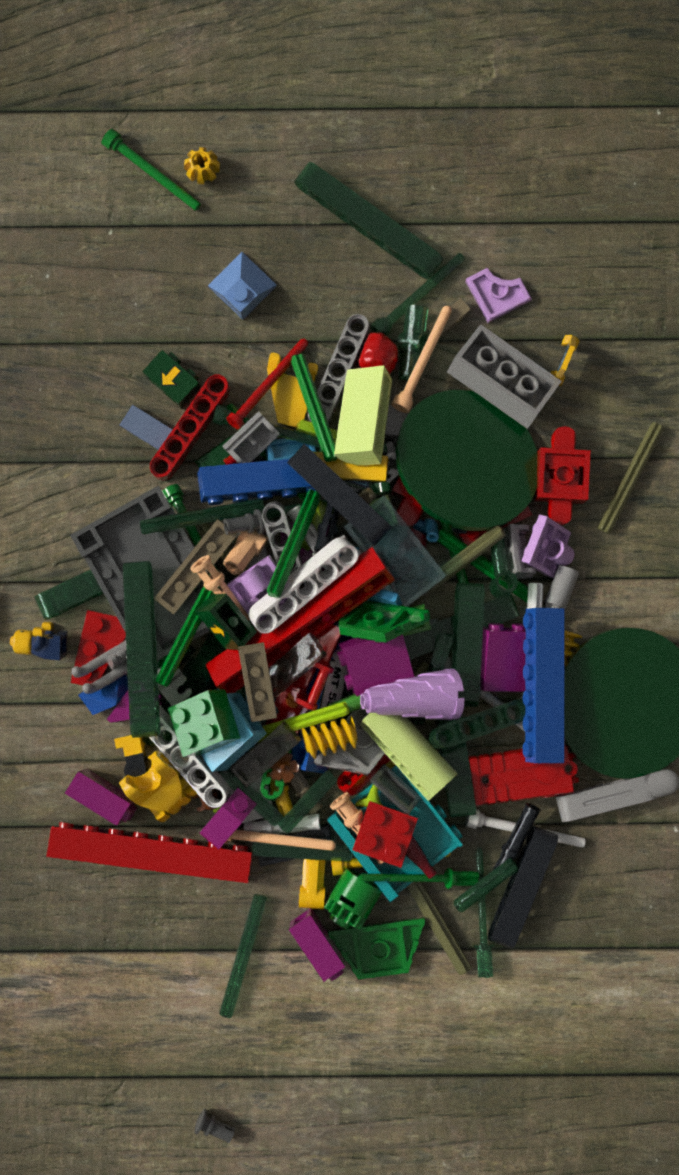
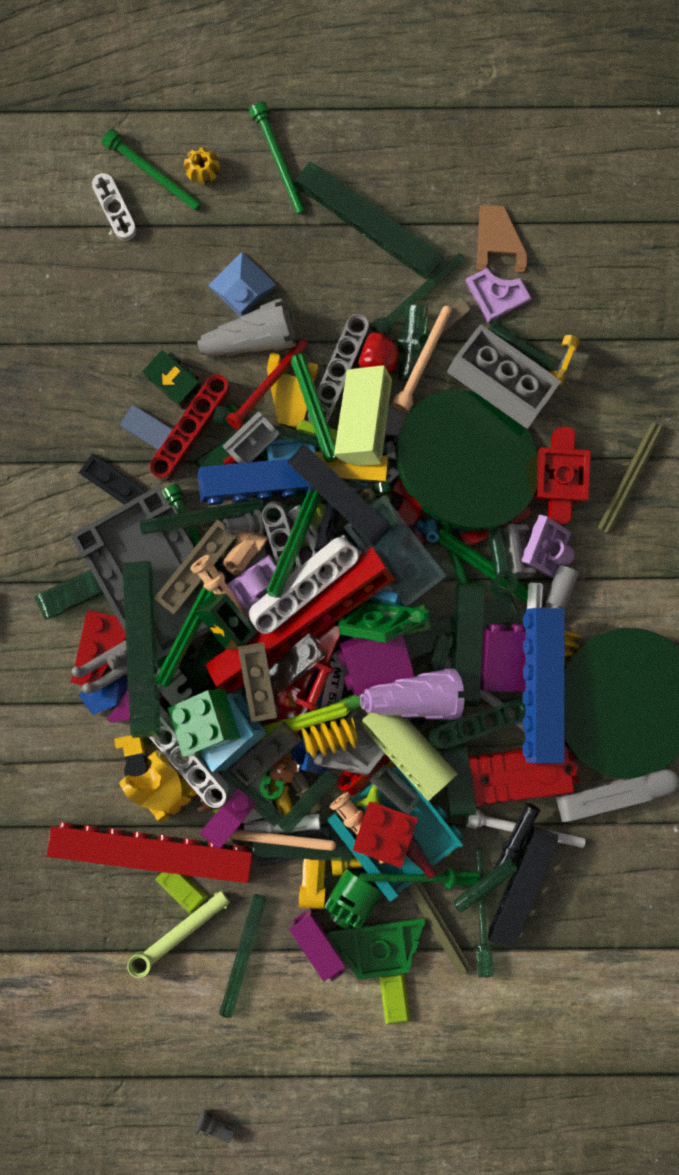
(41, 642): piece -> none
(101, 797): magenta brick -> none
(111, 198): none -> white beam
(111, 480): none -> black tile
(178, 934): none -> yellowish green piece
(182, 890): none -> lime tile
(254, 332): none -> light grey cone
(260, 114): none -> green piece
(394, 999): none -> lime tile
(468, 555): olive axle -> none
(498, 236): none -> medium nougat flag
(529, 350): none -> clear green pin

